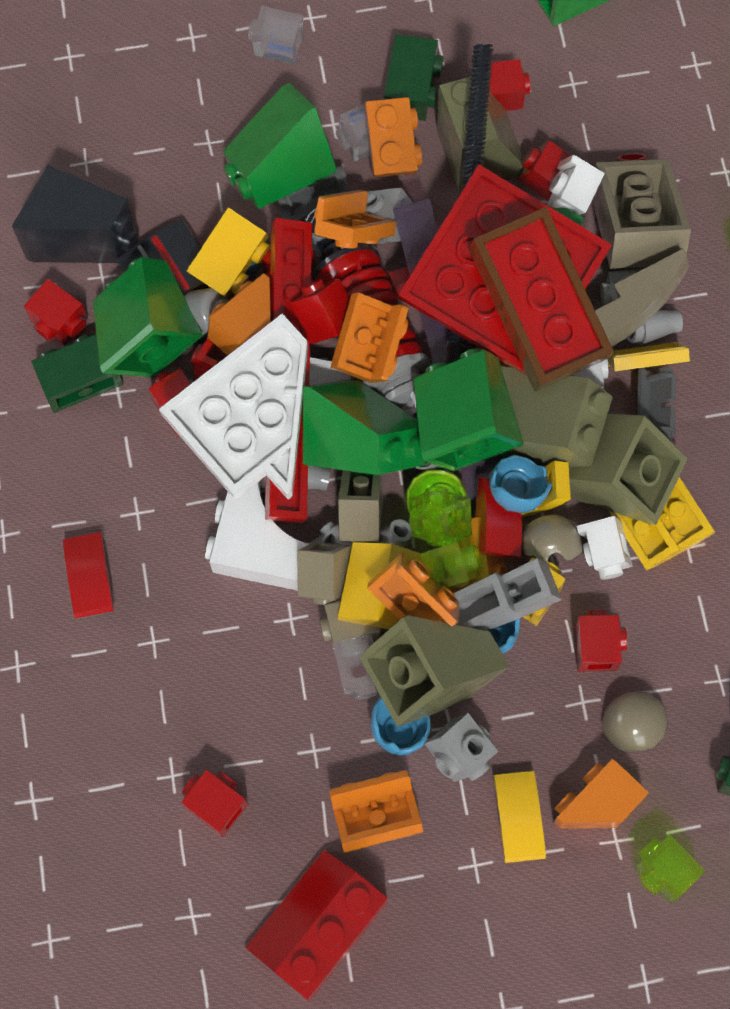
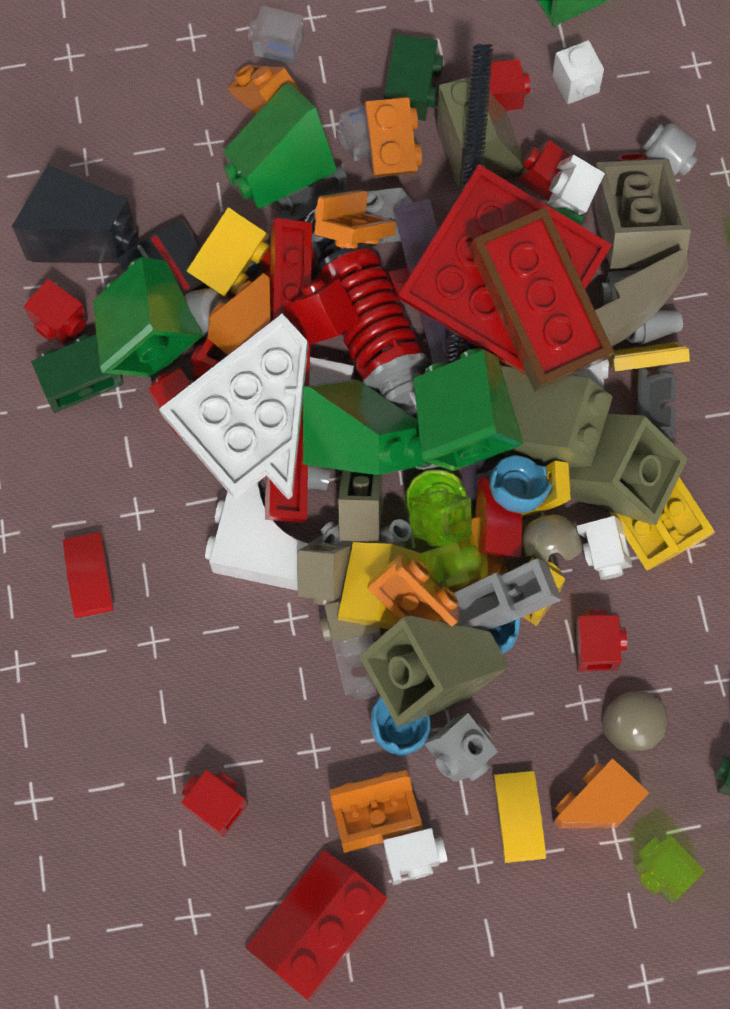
(258, 84): none -> orange slope
(370, 339): orange bracket -> none
(414, 854): none -> white brick
(577, 72): none -> white brick
(672, 144): none -> light grey head

